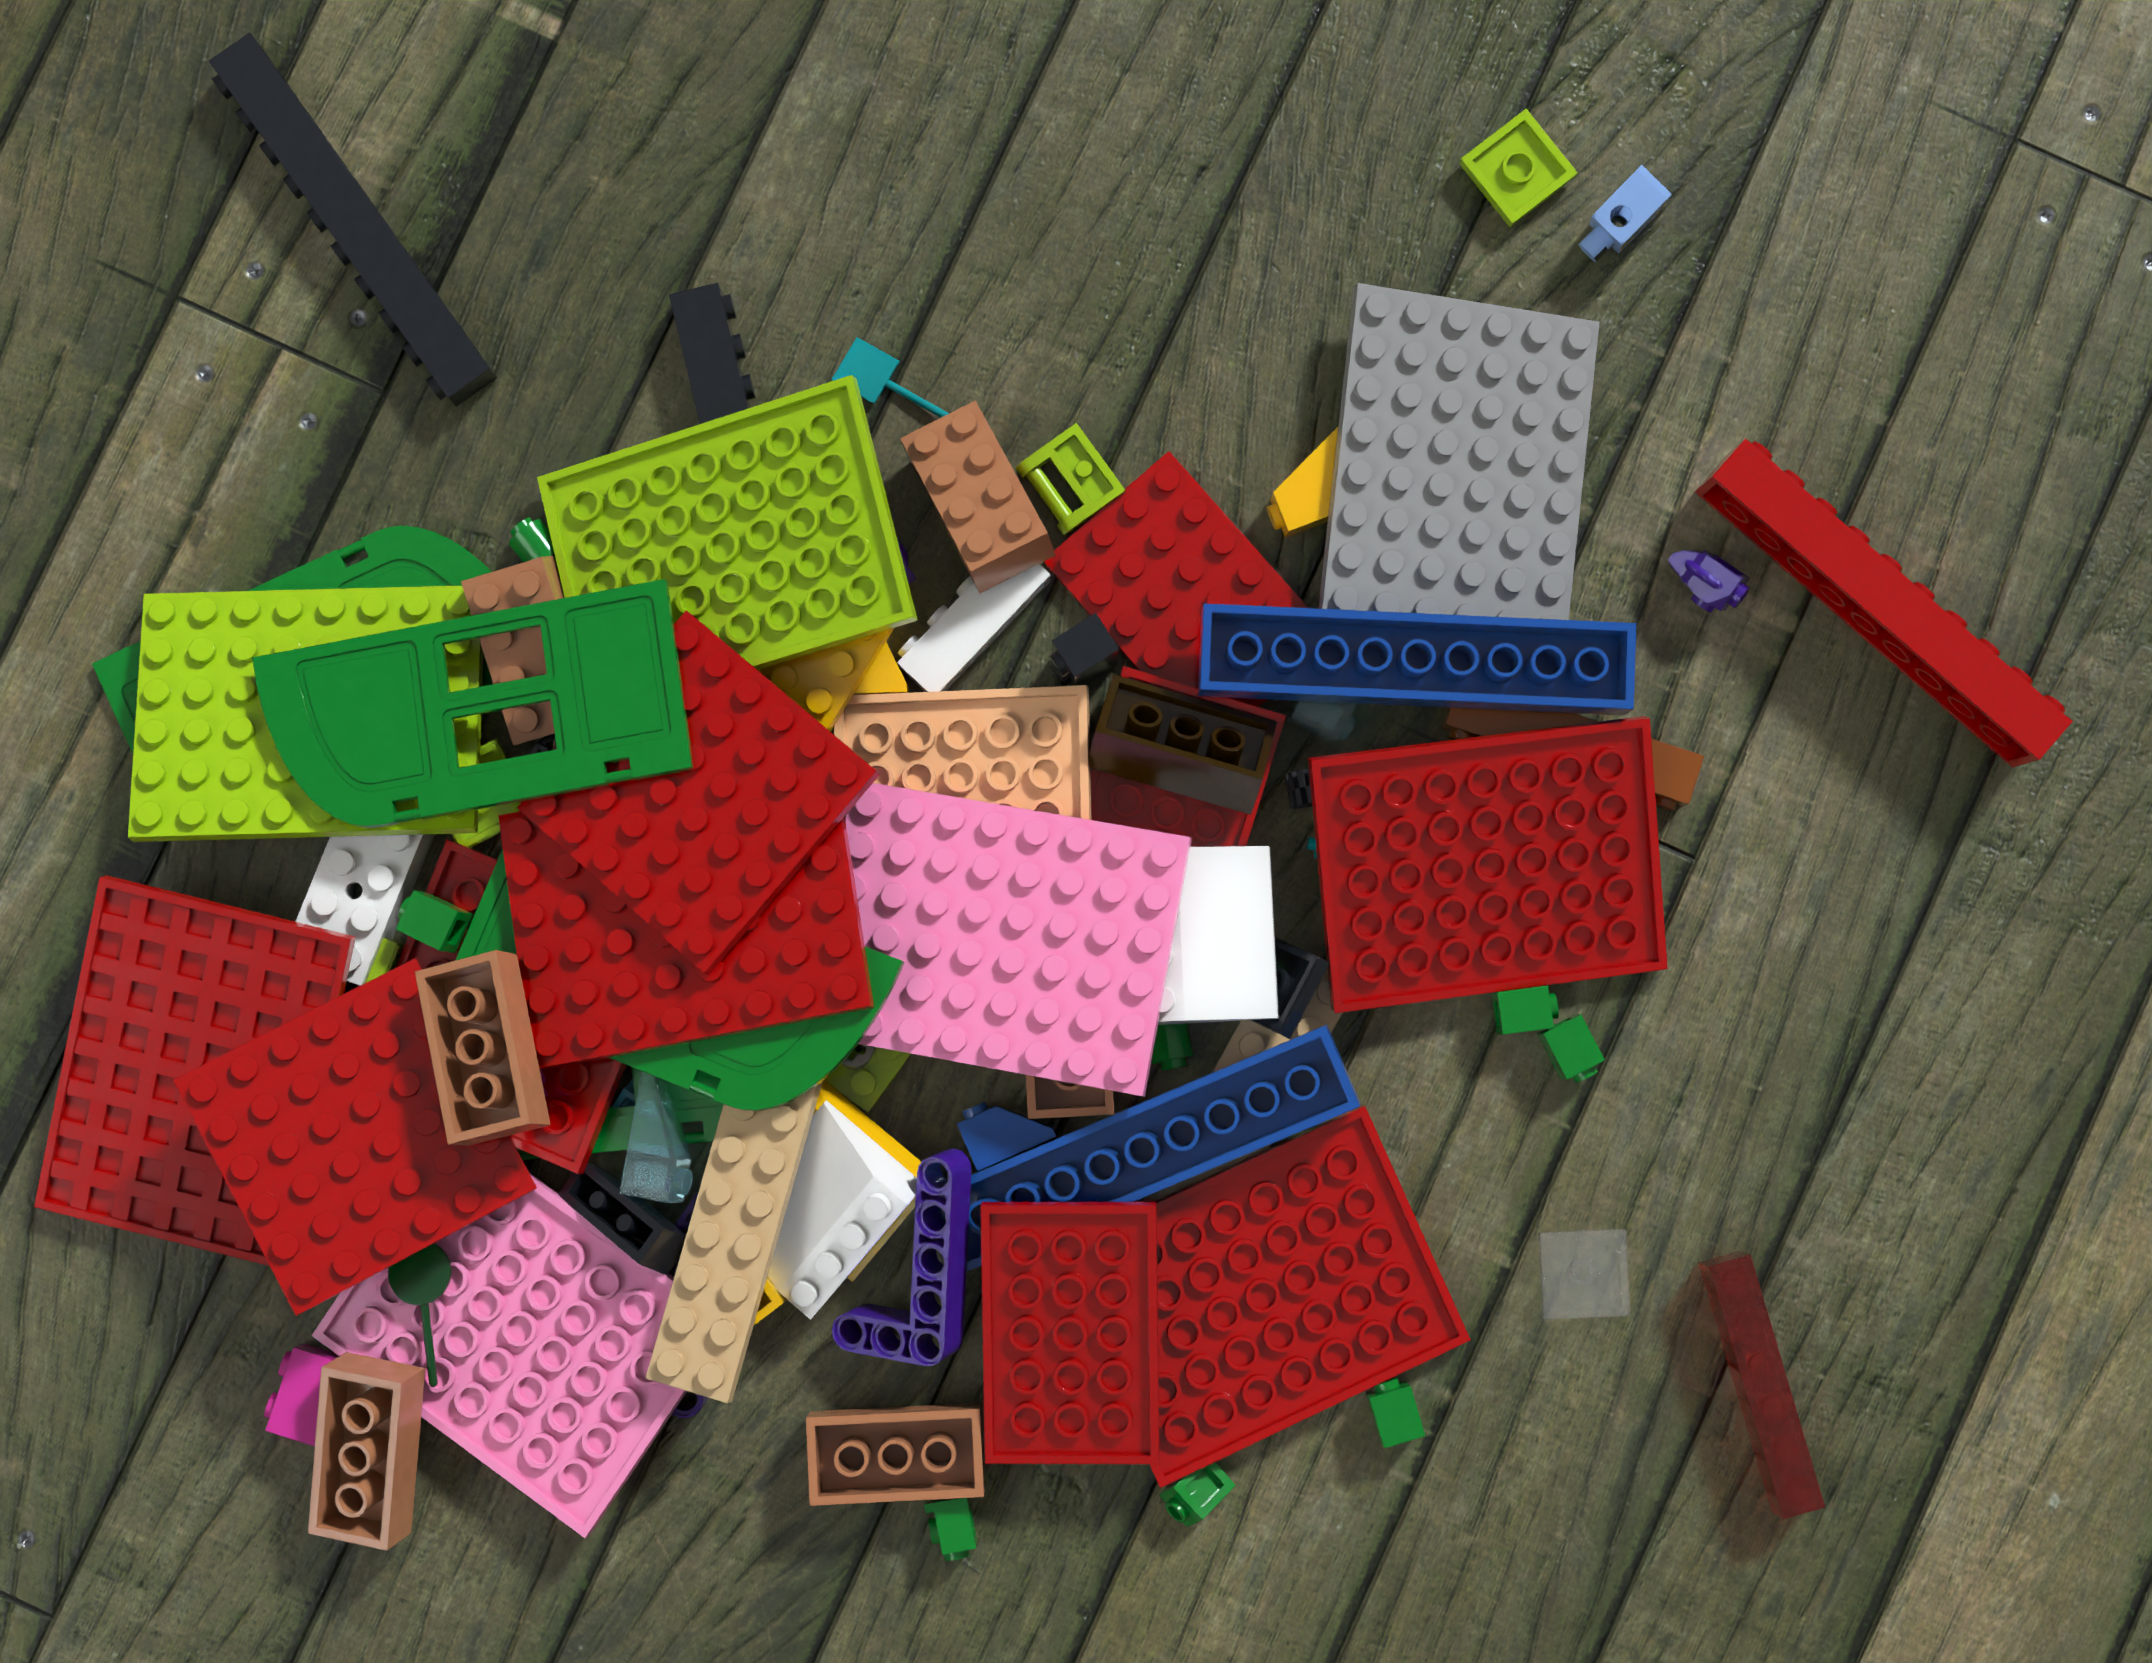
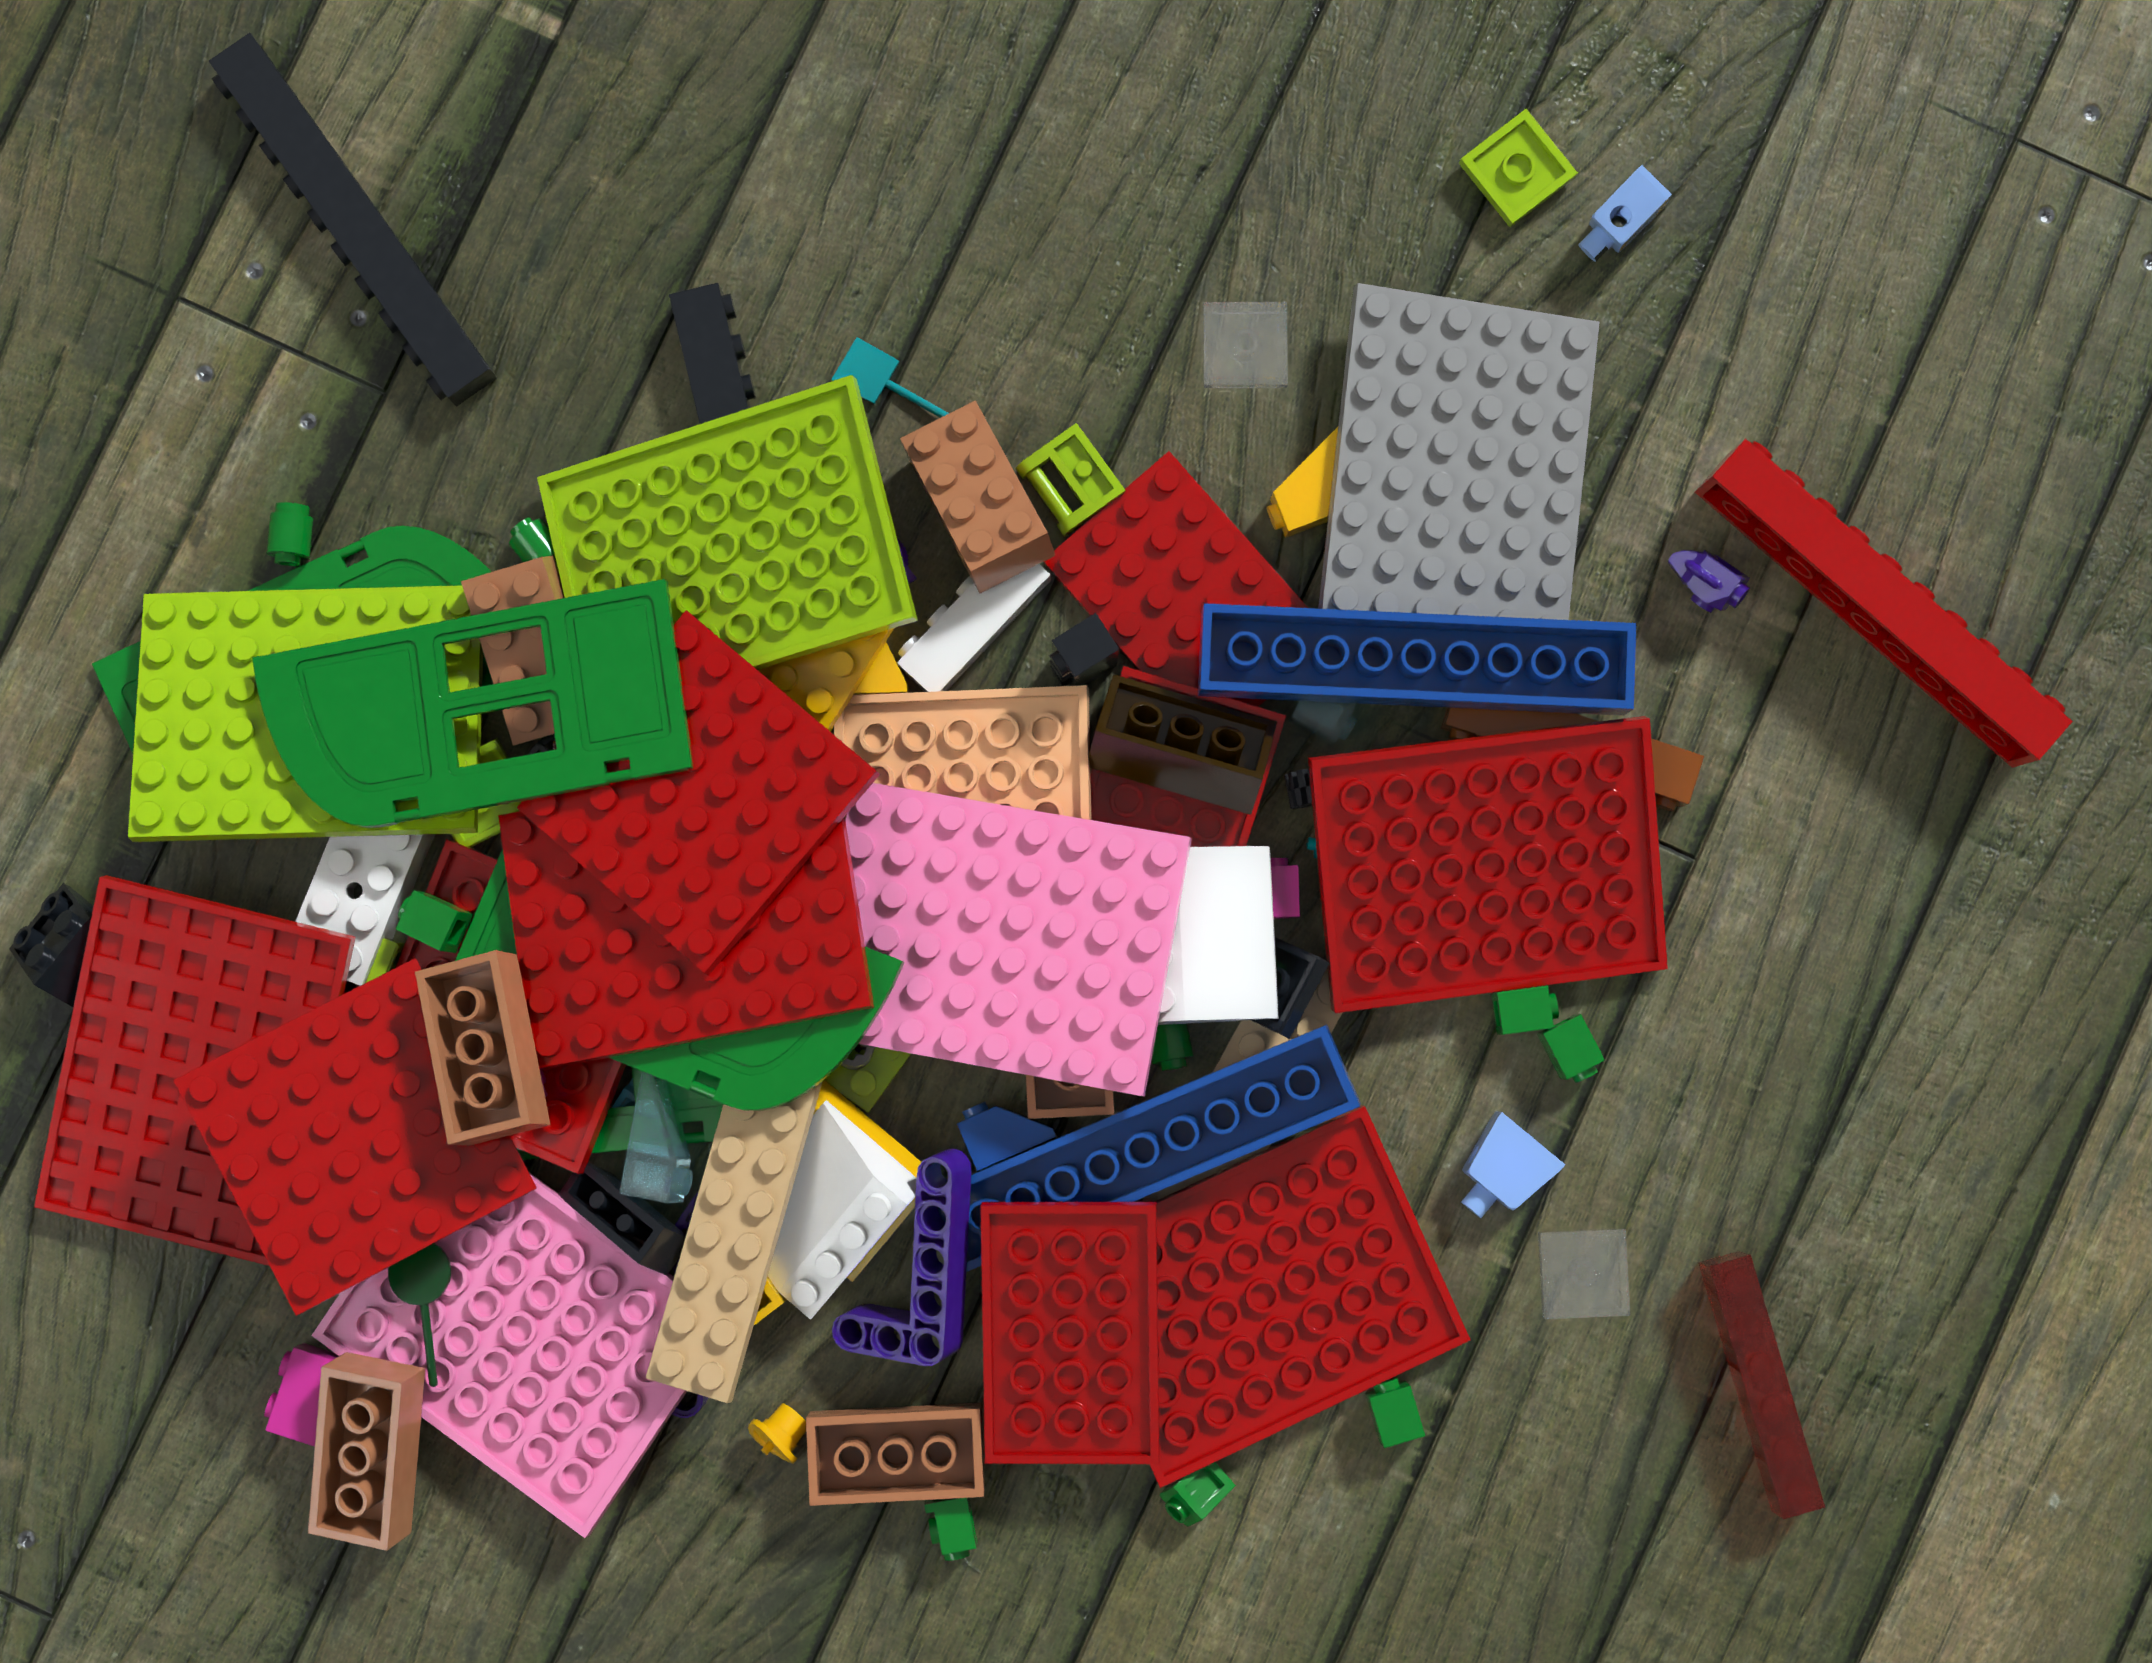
(55, 943): none -> black slope
(290, 533): none -> green brick
(779, 1432): none -> yellow piece
(1245, 345): none -> clear plate
(1285, 889): none -> dark pink brick
(1506, 1166): none -> light blue torso

